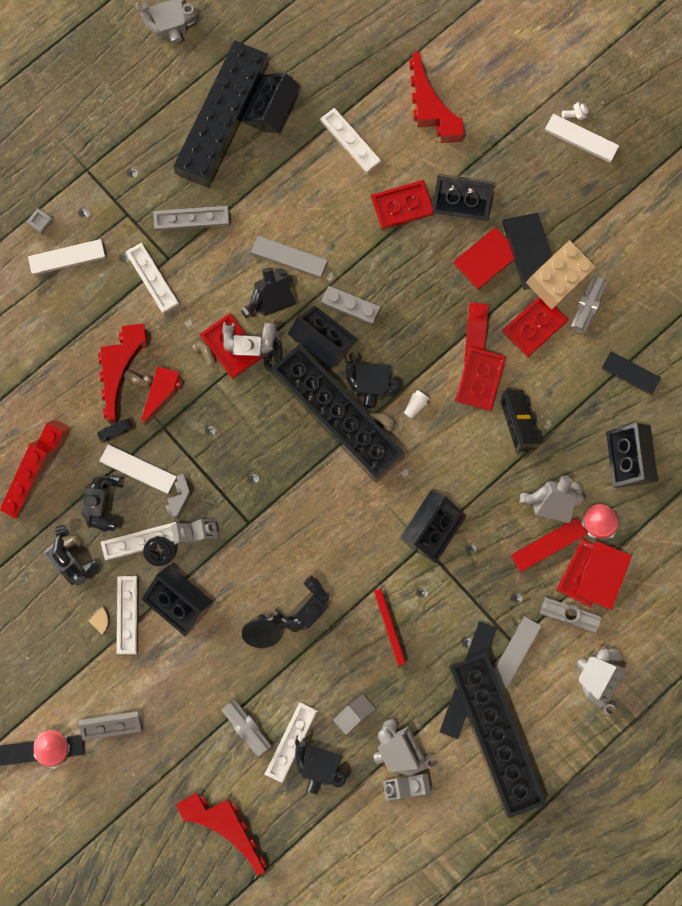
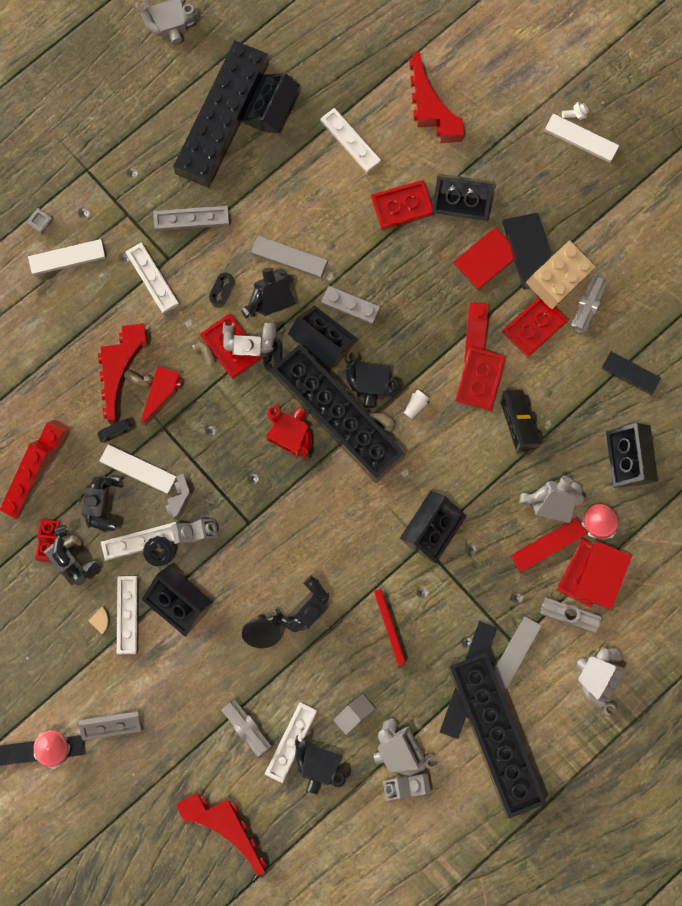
(46, 538): none -> red slope
(225, 292): none -> black beam
(289, 431): none -> red torso

